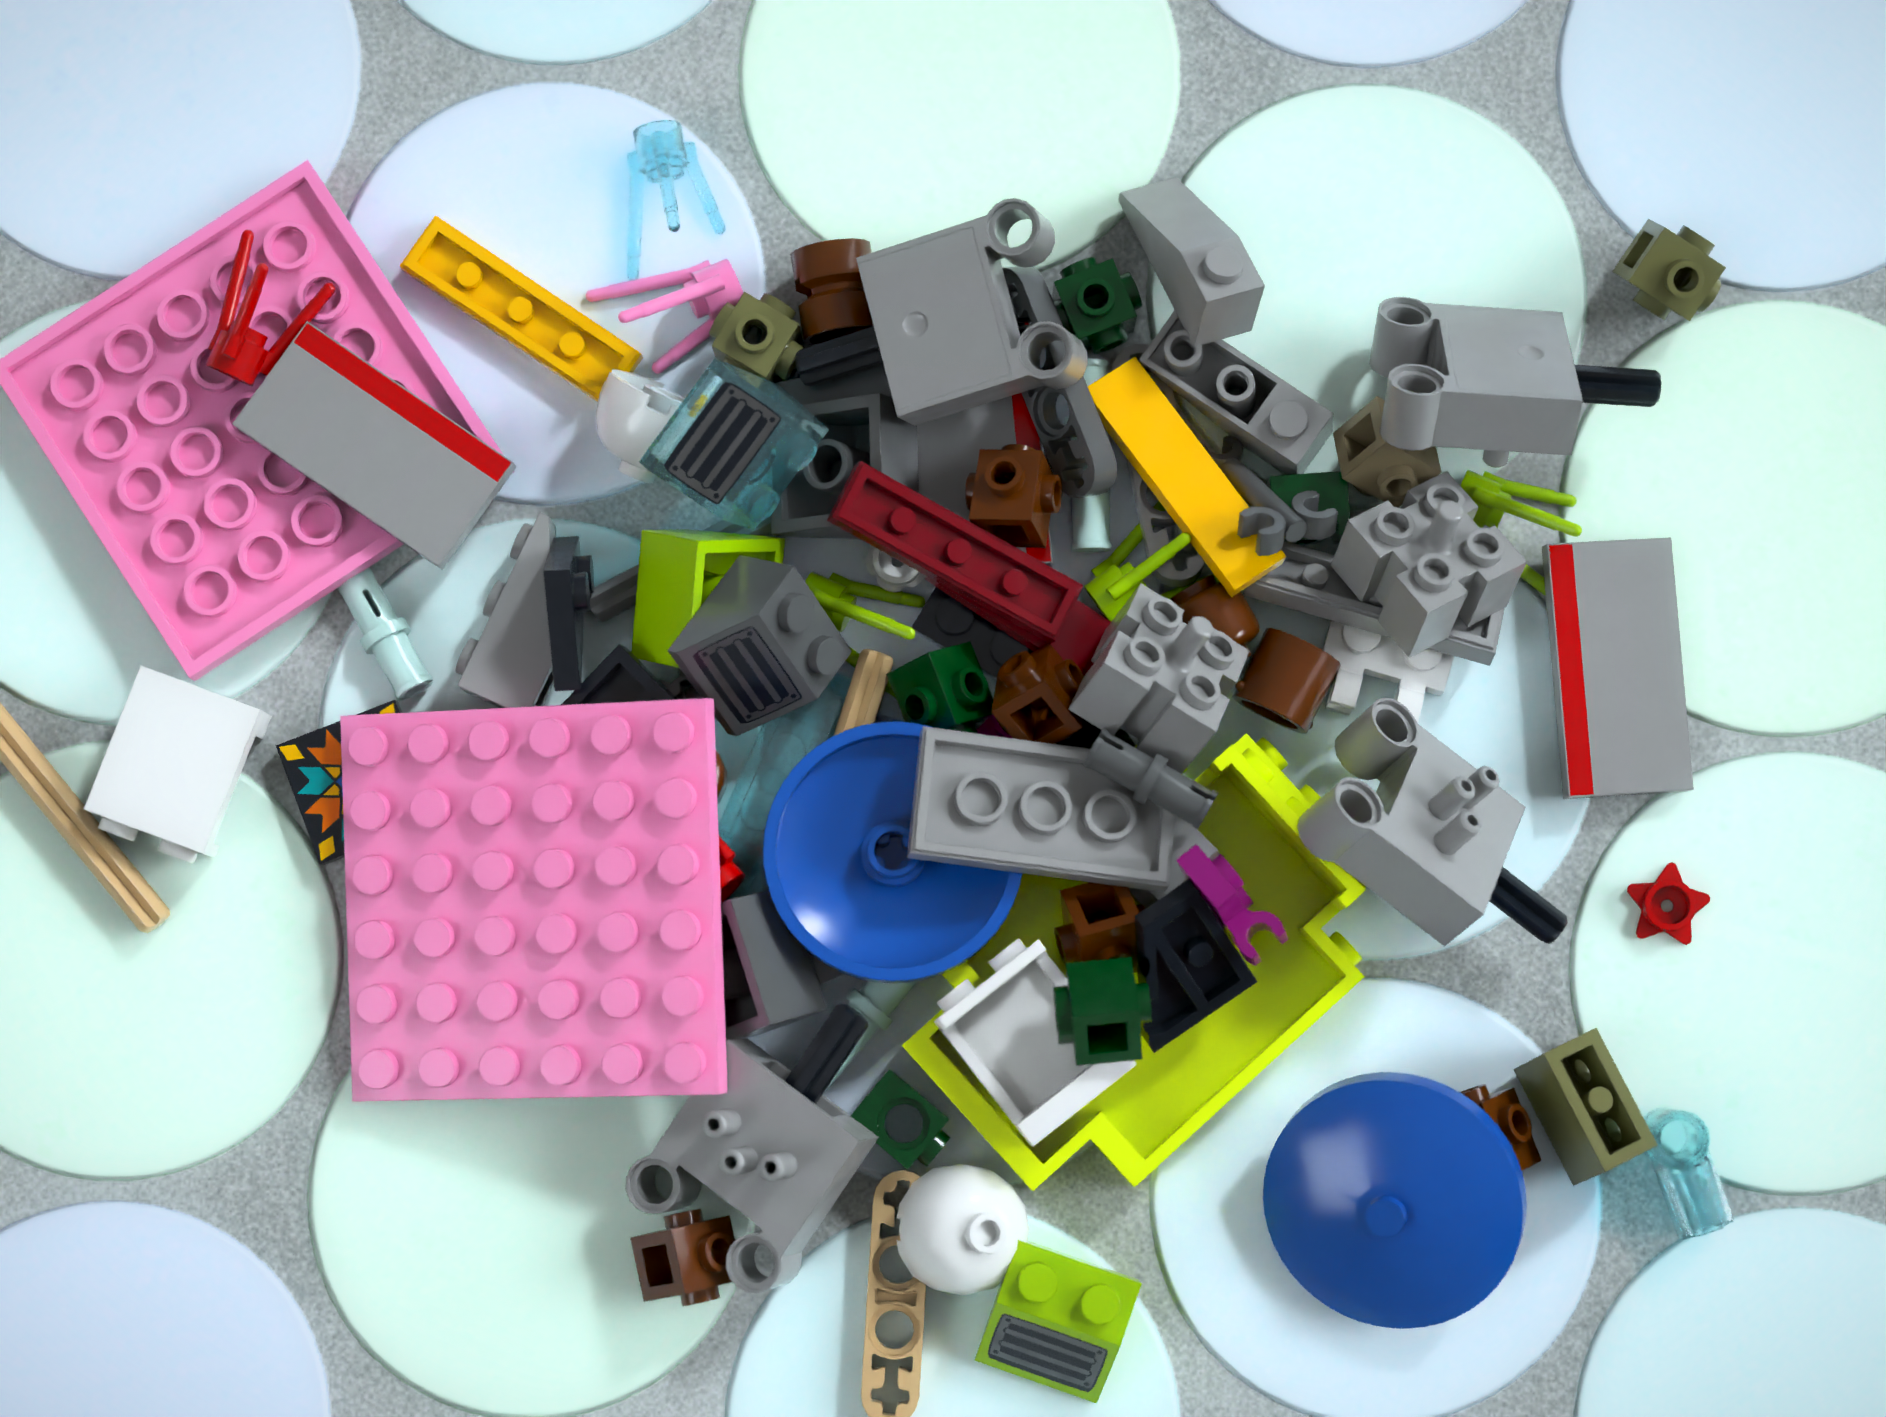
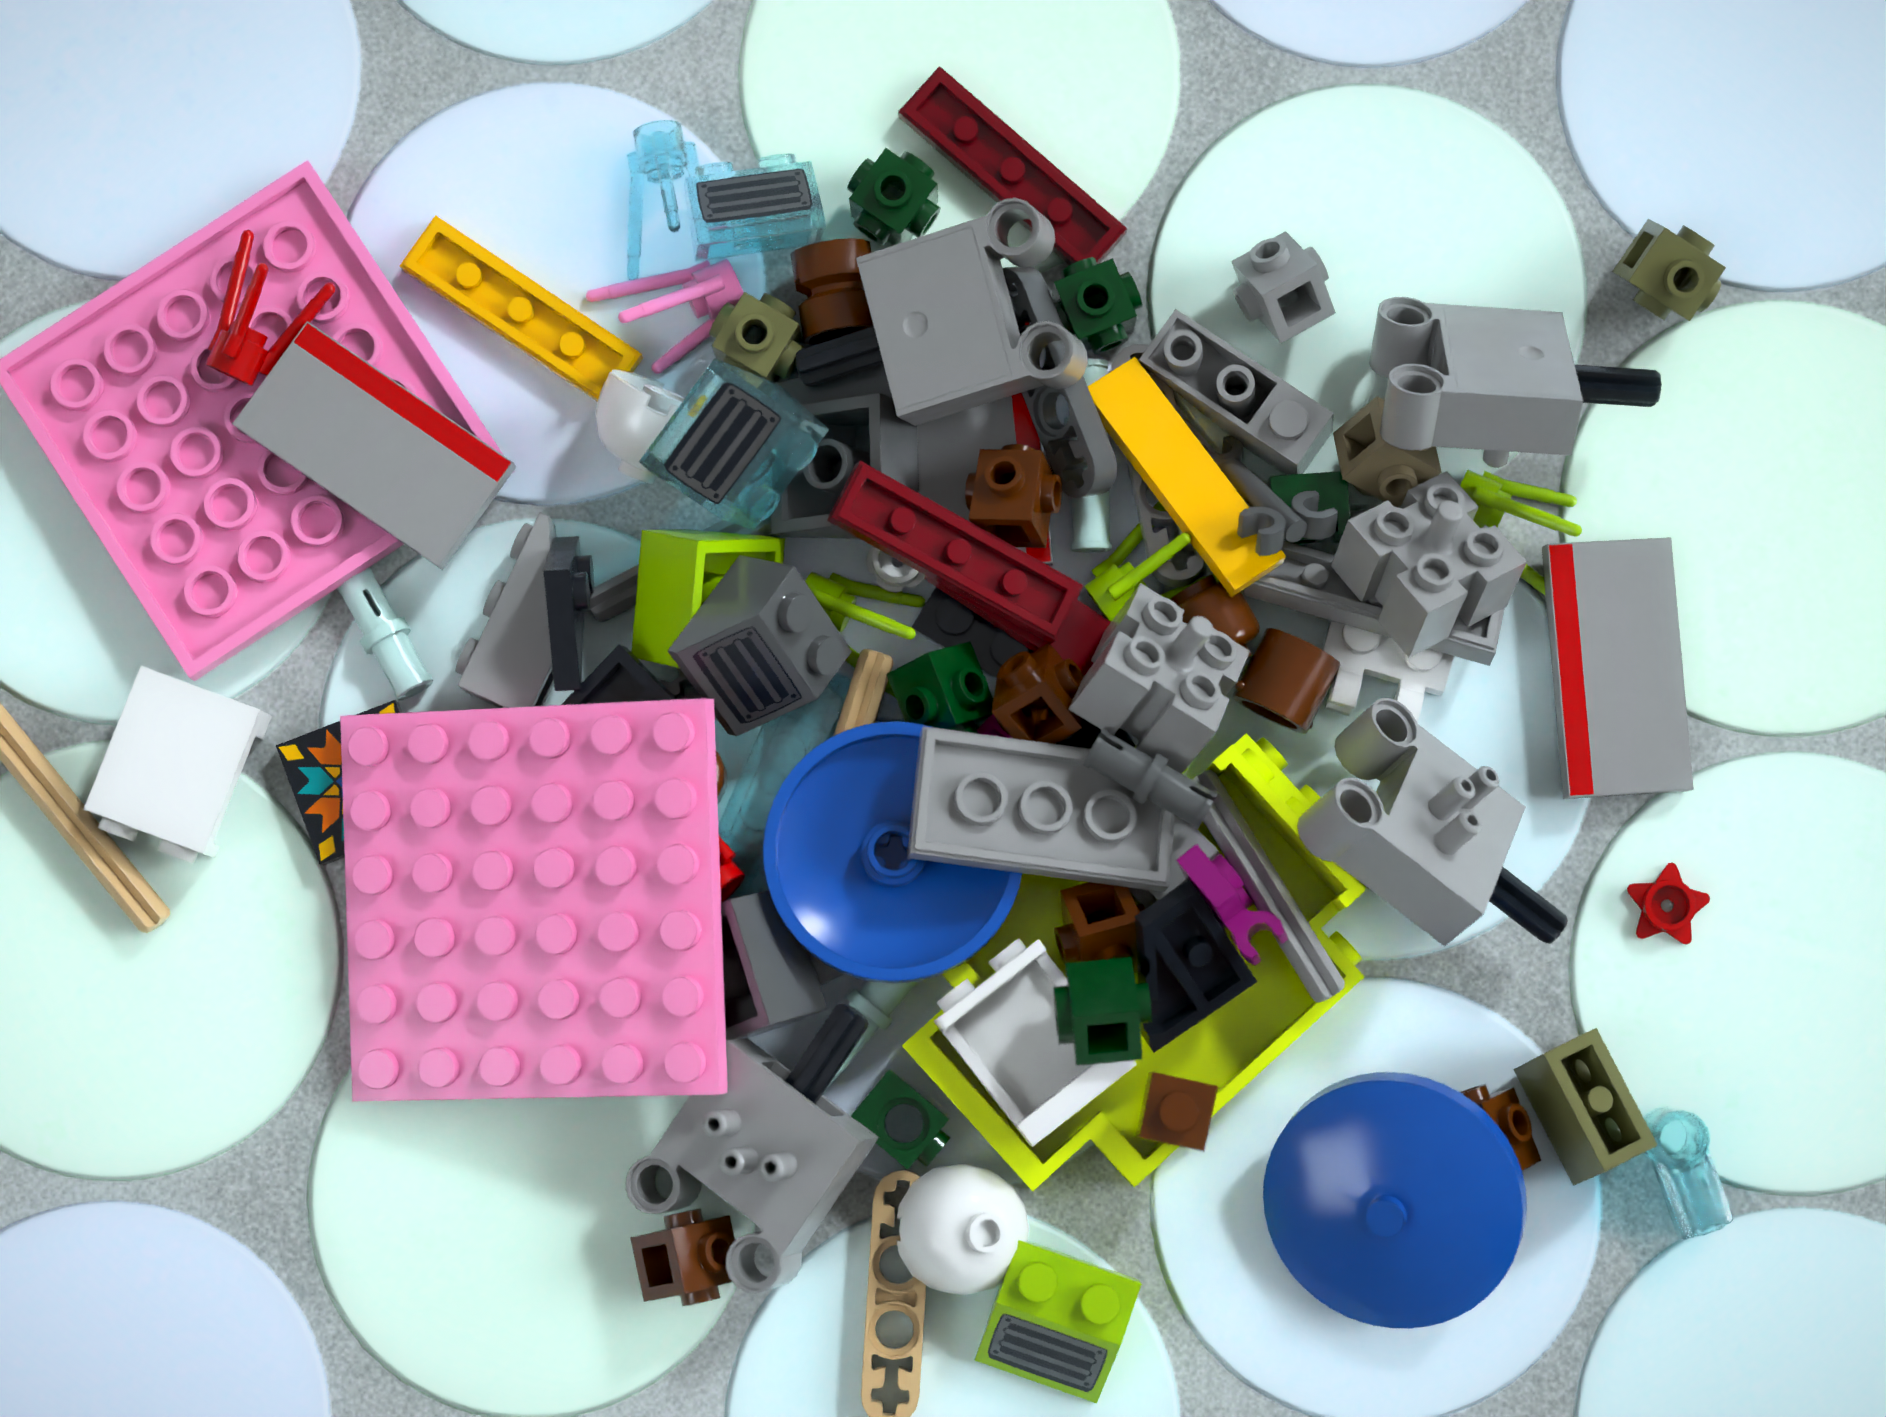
(753, 207): none -> clear light blue slope
(893, 219): none -> dark green brick
(1009, 166): none -> dark red tile
(1176, 1111): none -> reddish brown brick
(1195, 260): light grey slope -> none
(1269, 892): none -> light grey axle
(1282, 286): none -> light grey brick

